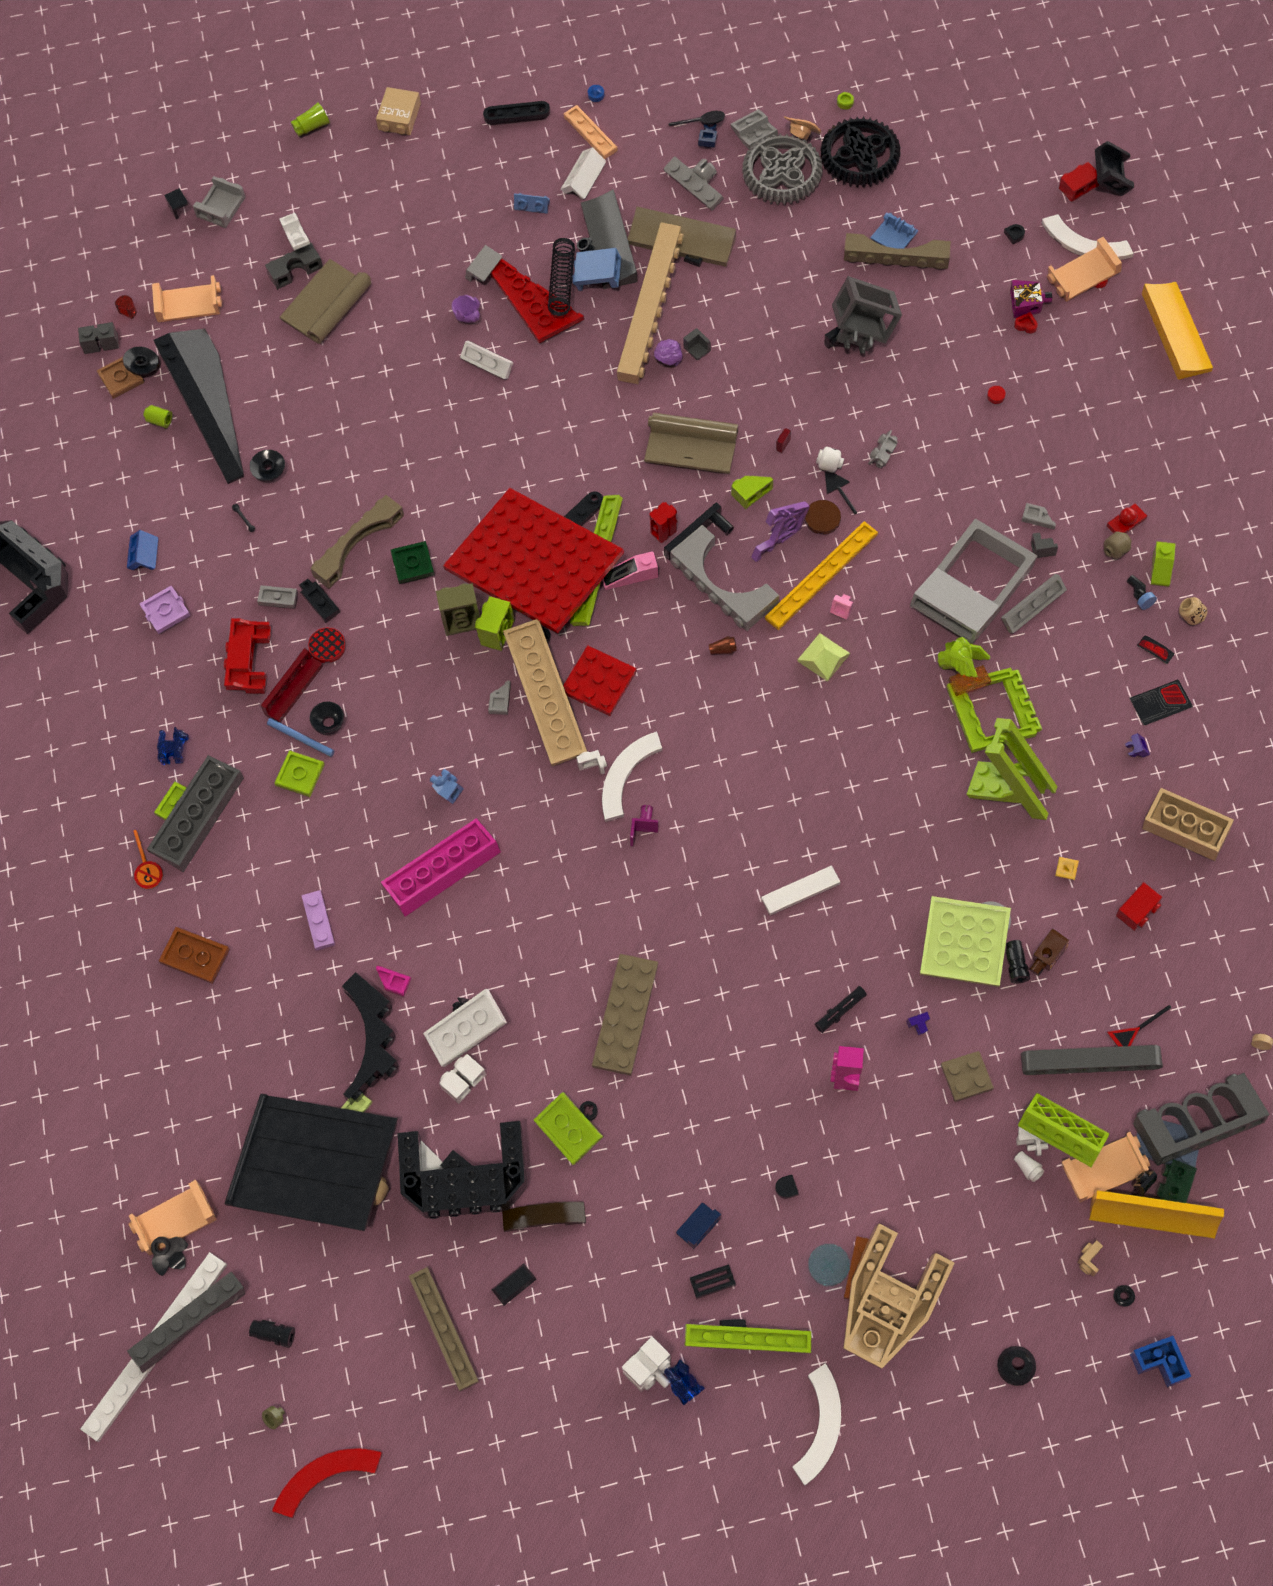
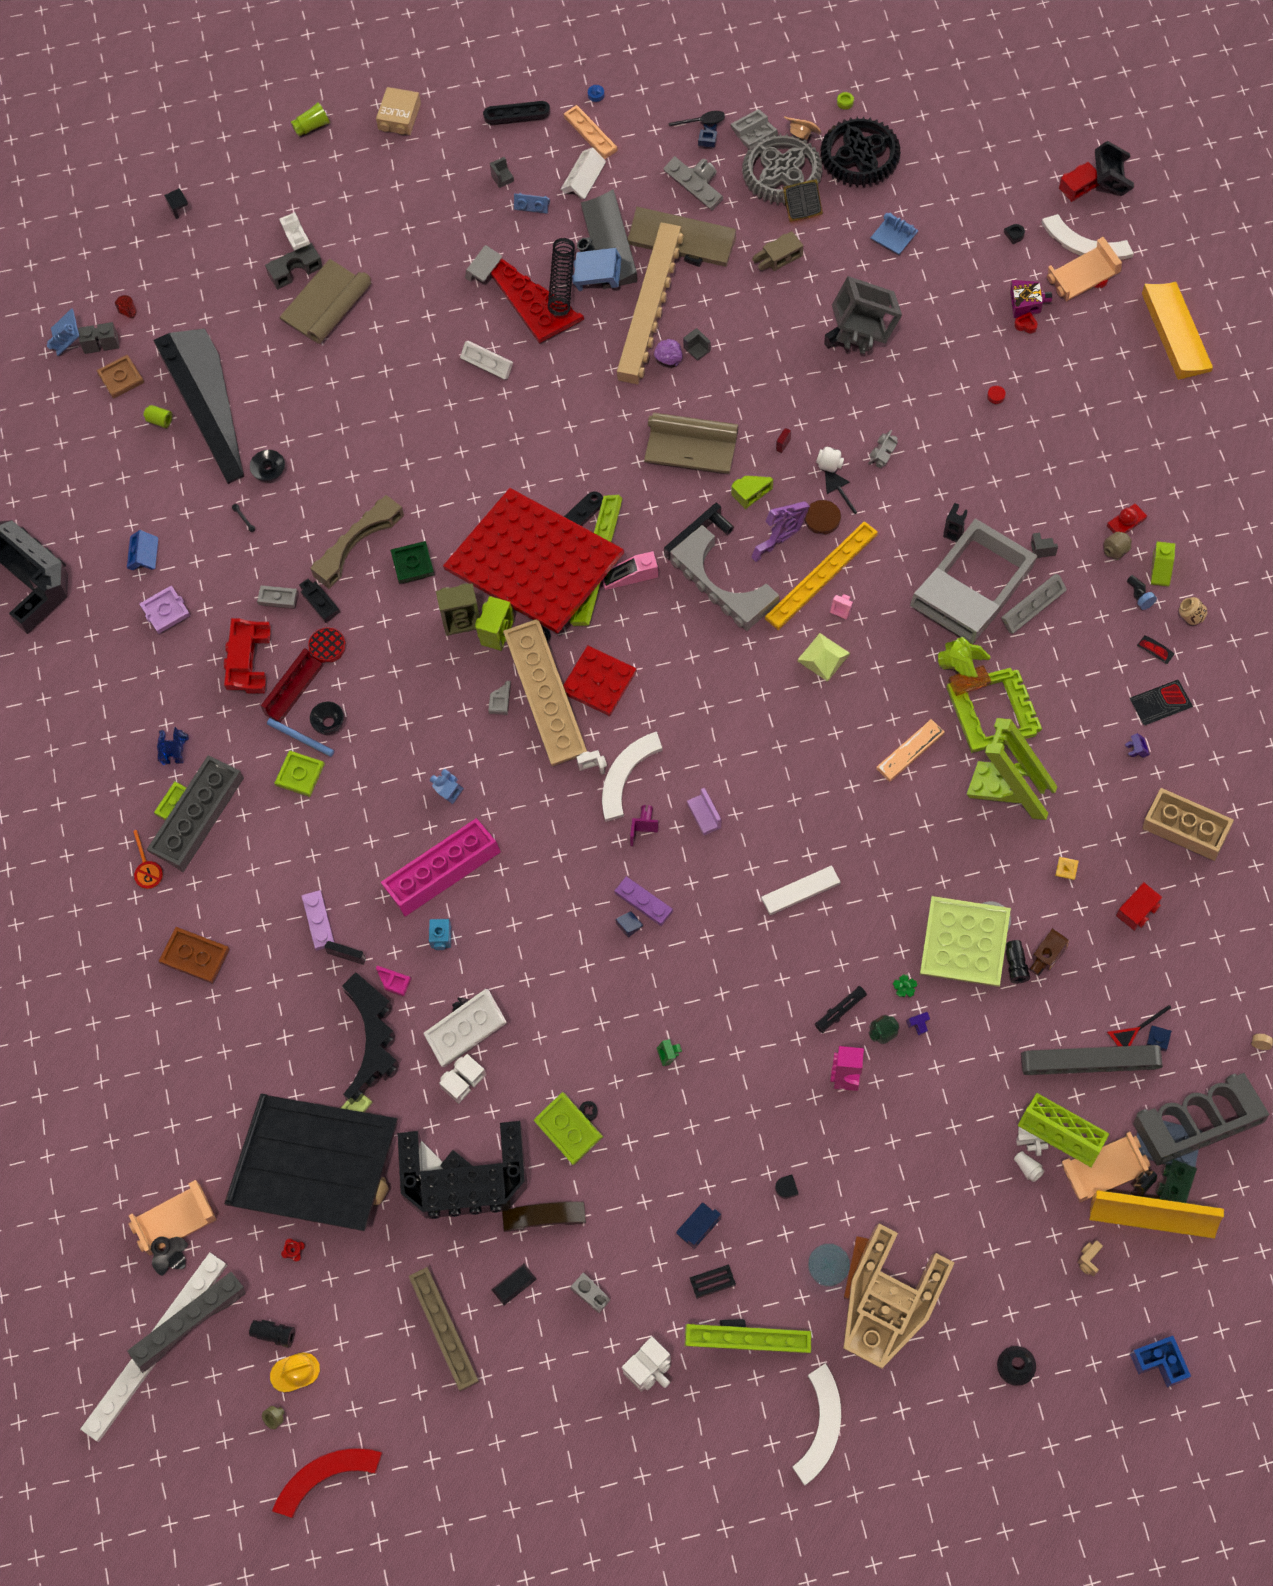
(63, 333): none -> medium blue hinge
(140, 360): black dish -> none
(186, 302): light nougat panel -> none
(220, 202): light grey panel -> none
(289, 1244): none -> red plate
(294, 1372): none -> yellow piece
(345, 952): none -> black tile
(440, 934): none -> dark azure brick
(466, 308): medium lavender hair -> none
(501, 173): none -> dark grey panel
(590, 1292): none -> light grey leg
(625, 1014): dark tan plate -> none
(628, 923): none -> dark blue slope
(643, 901): none -> medium lavender plate
(663, 522): red brick -> none
(668, 1052): none -> green tile
(682, 1382): clear blue animal -> none
(704, 813): none -> lavender panel
(723, 646): copper cone -> none
(779, 252): none -> dark tan hinge
(802, 200): none -> tile
(862, 249): dark tan arch -> none
(883, 1029): none -> clear green head
(905, 986): none -> green plant
(910, 750): none -> light nougat tile
(954, 524): none -> black hinge
(967, 1076): dark tan plate -> none
(1038, 516): light grey tile -> none
(1128, 1291): black plate -> none
(1159, 1037): none -> dark blue plate

